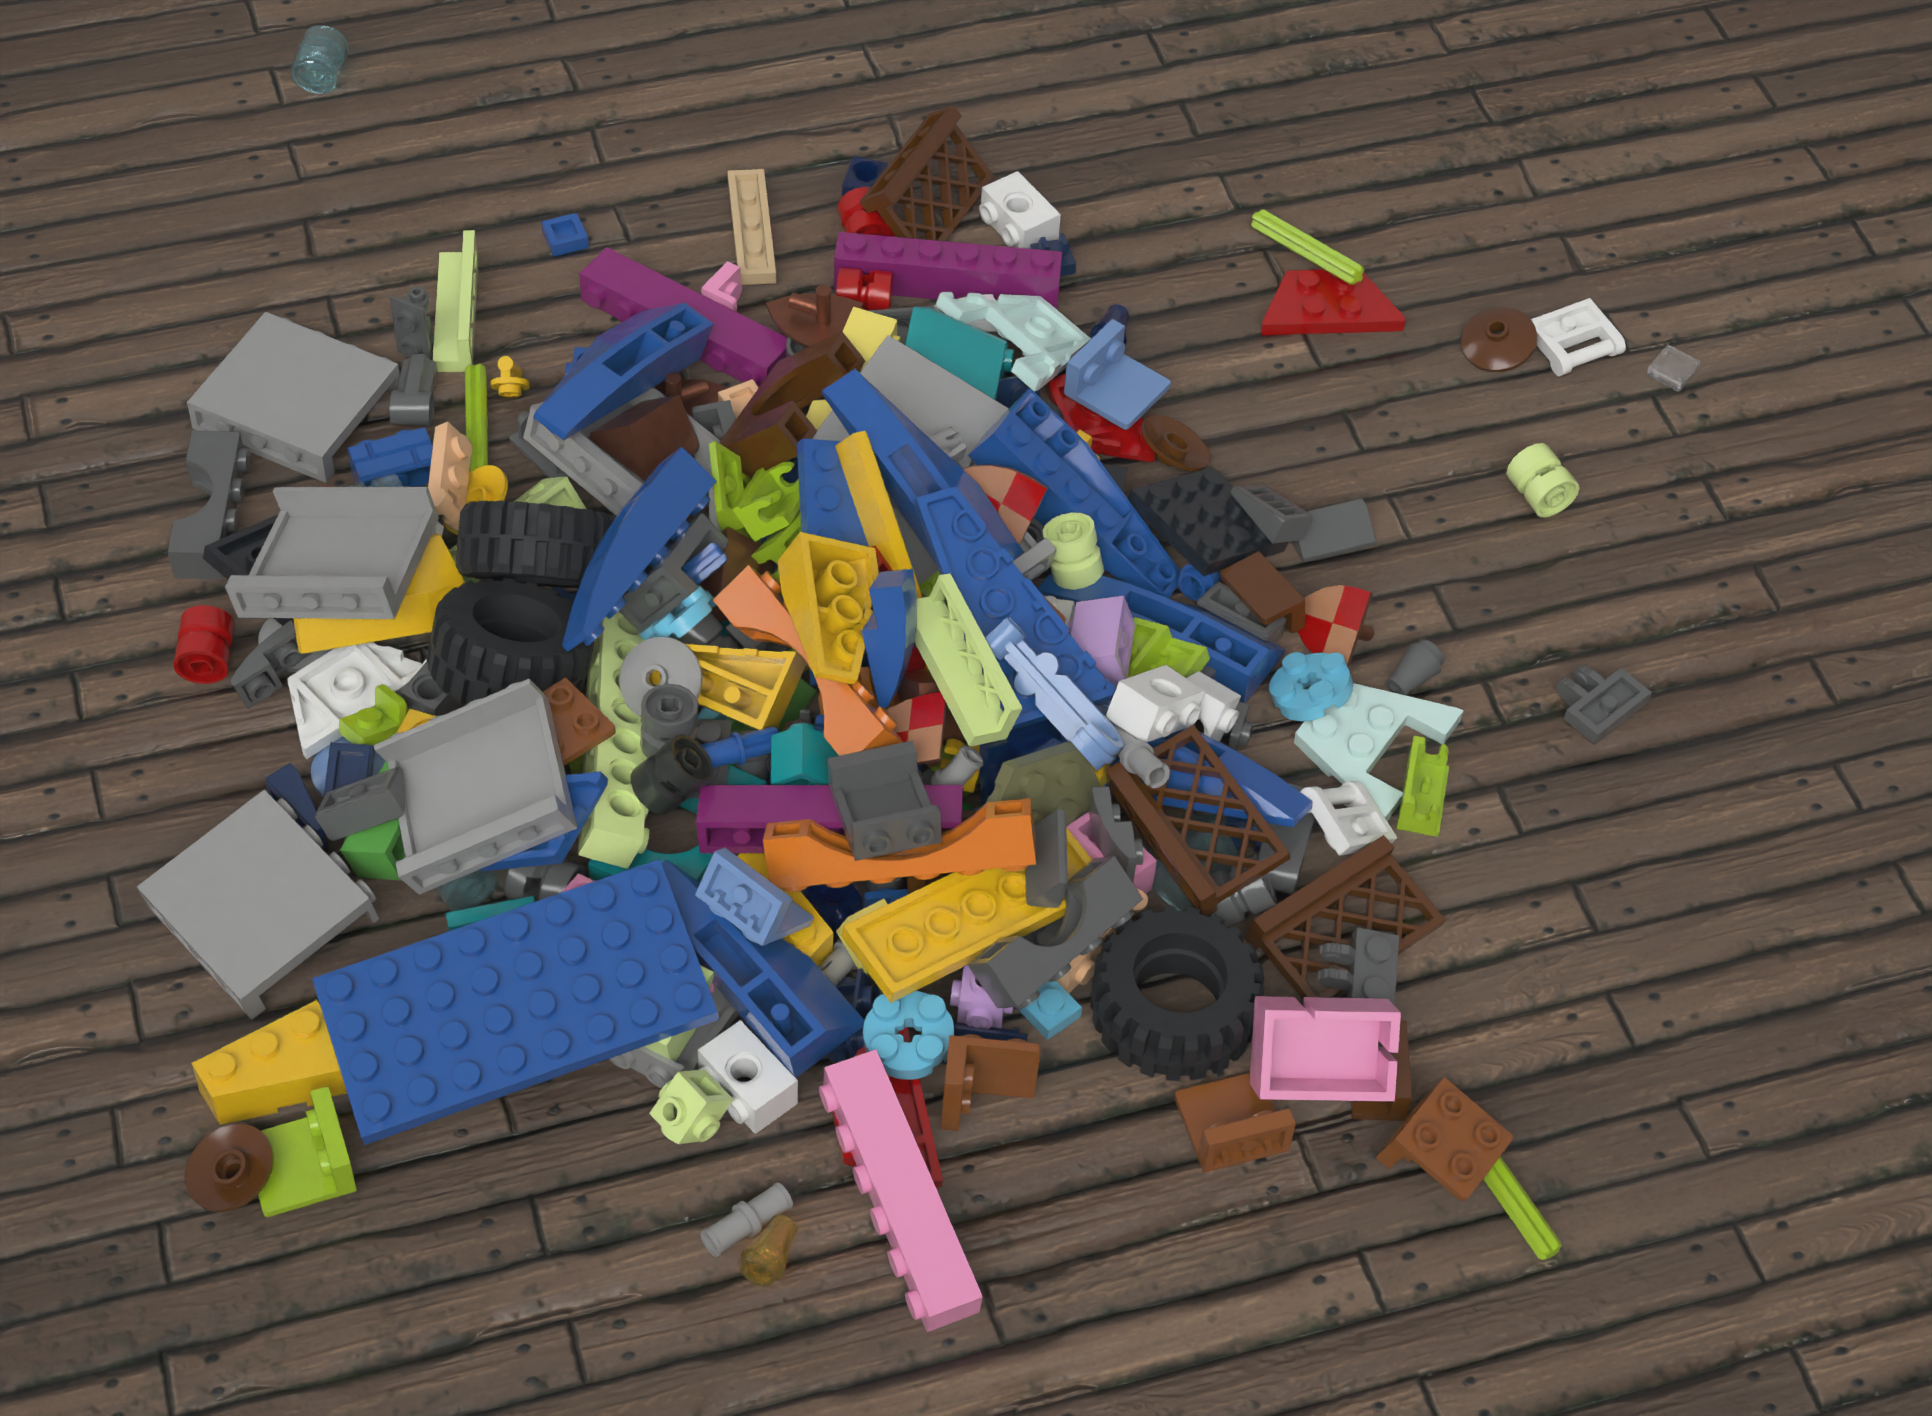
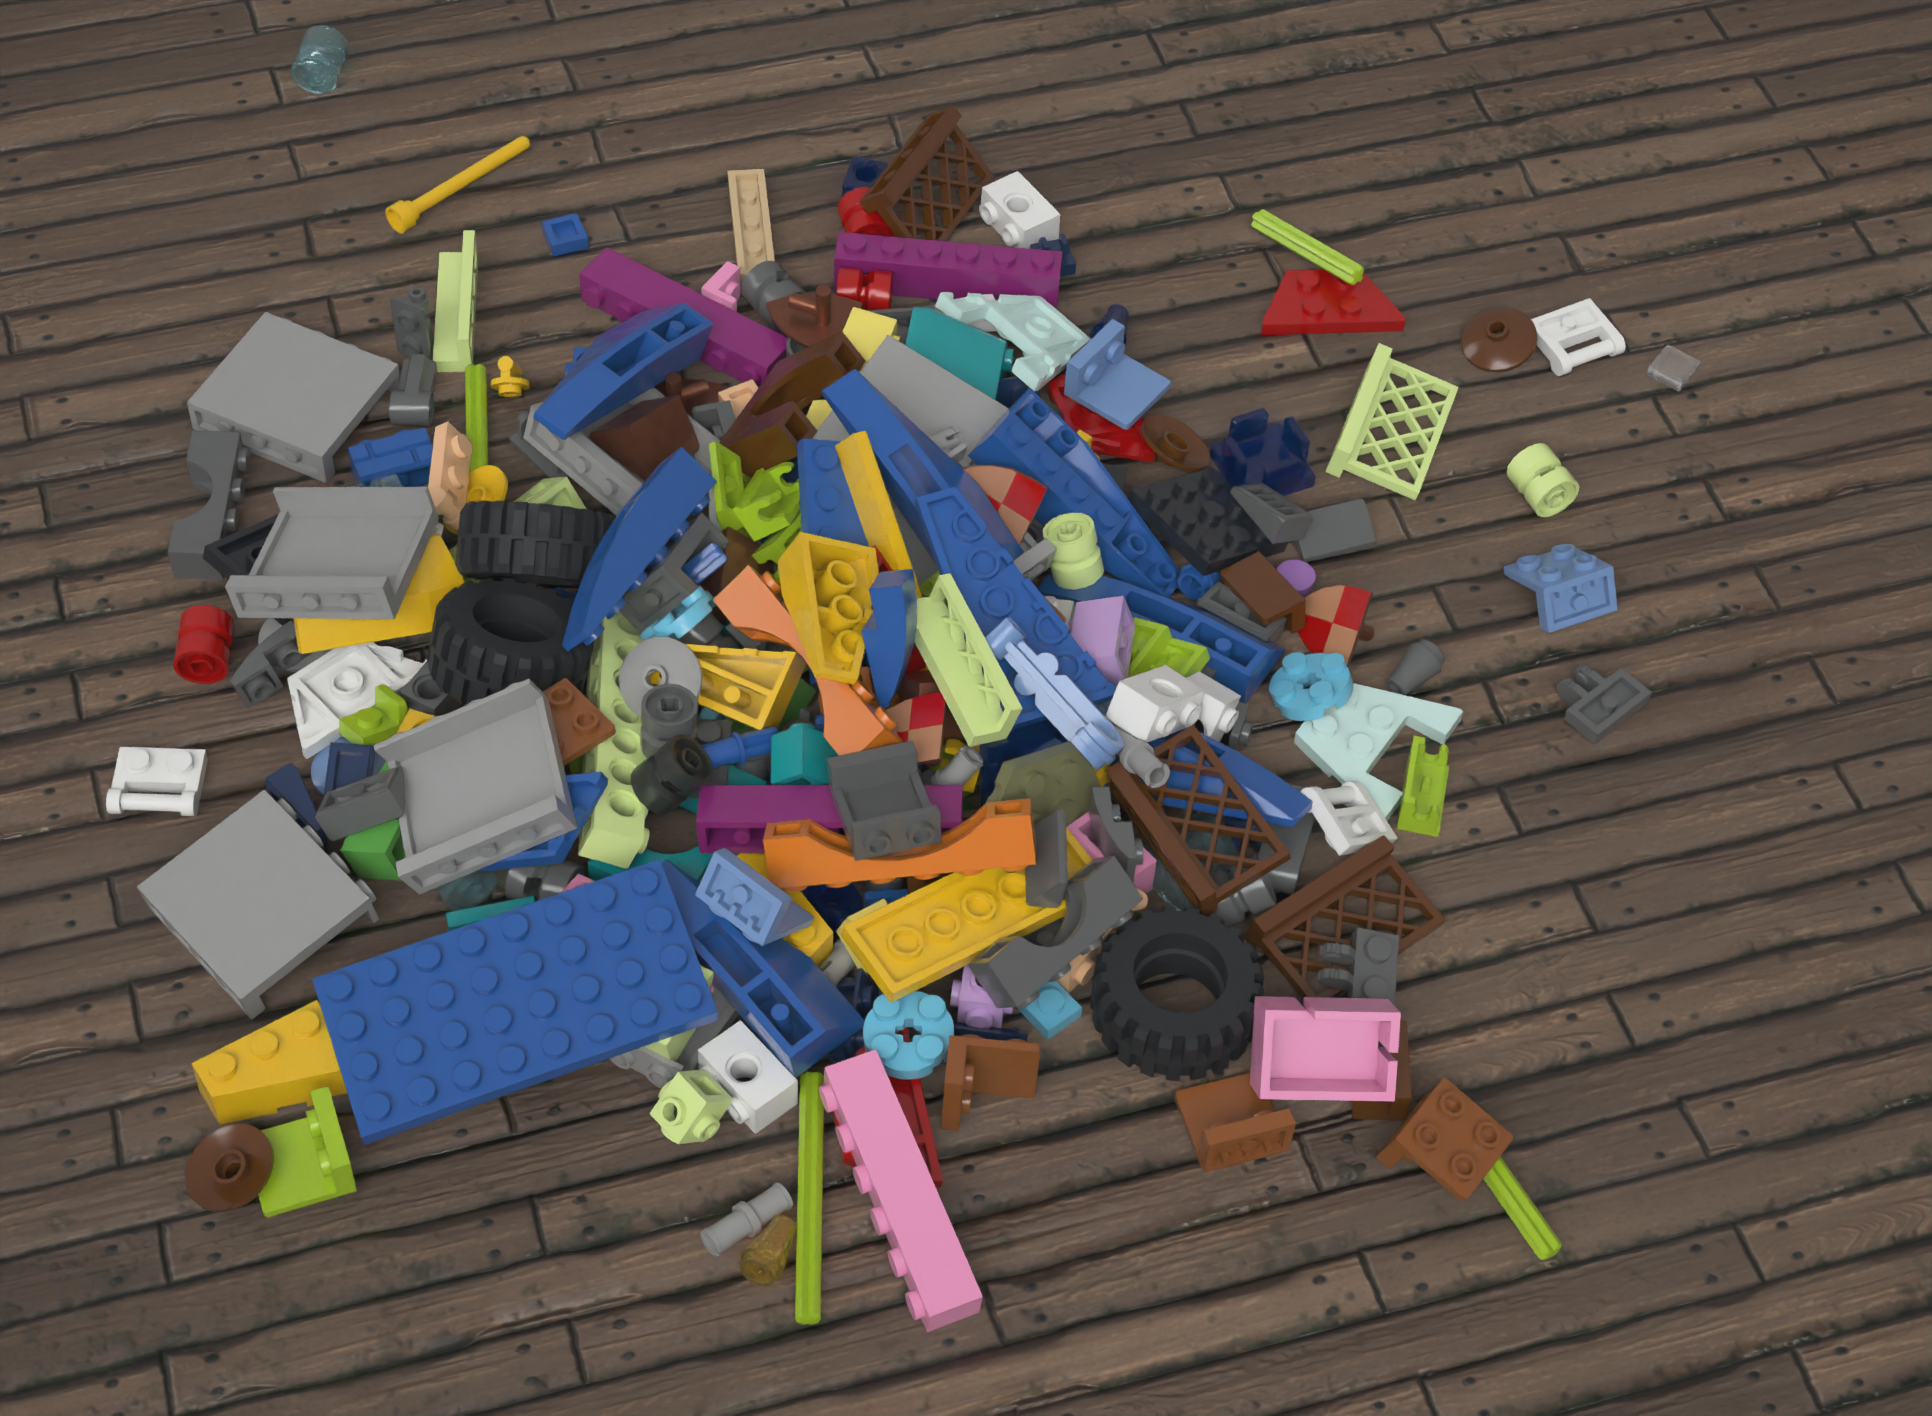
(157, 771): none -> white plate
(404, 214): none -> yellow piece
(767, 283): none -> dark grey wheel
(809, 1200): none -> lime axle
(1264, 453): none -> clear blue panel
(1299, 575): none -> medium lavender tile
(1361, 419): none -> yellowish green fence
(1567, 585): none -> medium blue bracket

